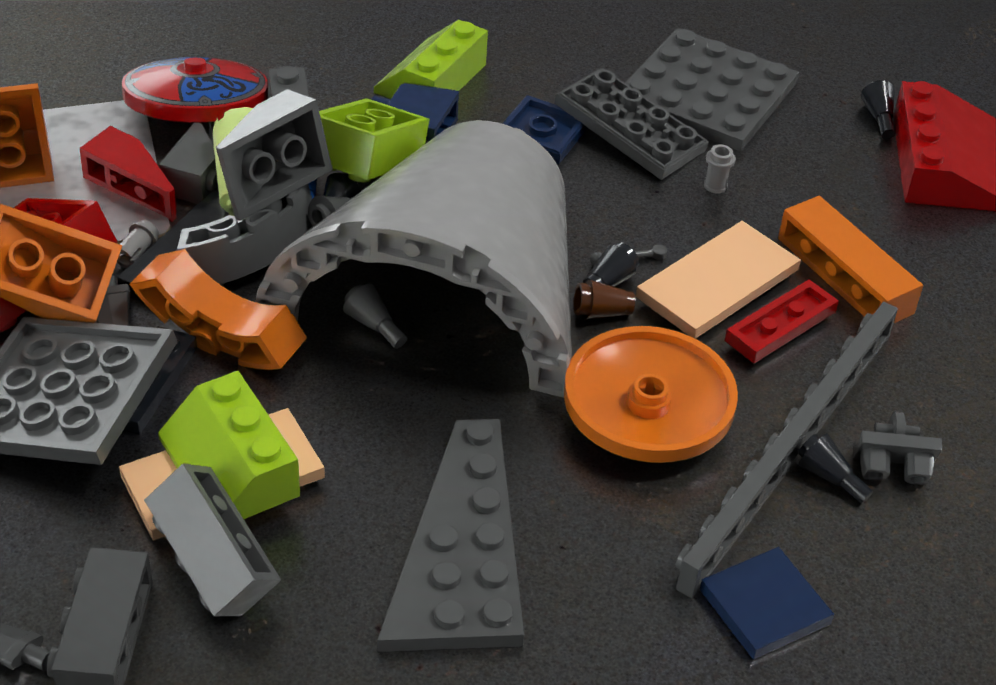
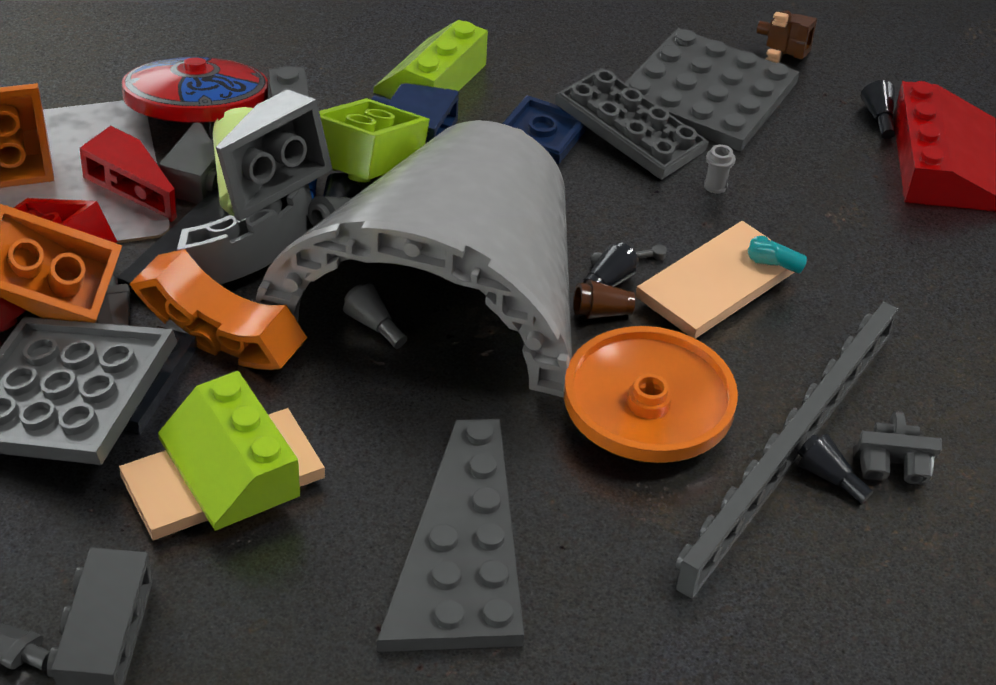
(140, 238): light grey pin -> none
(211, 541): brick -> none
(766, 602): dark blue tile -> none
(768, 252): none -> teal arm
(781, 321): red plate -> none
(788, 35): none -> reddish brown piece
(848, 259): orange brick -> none

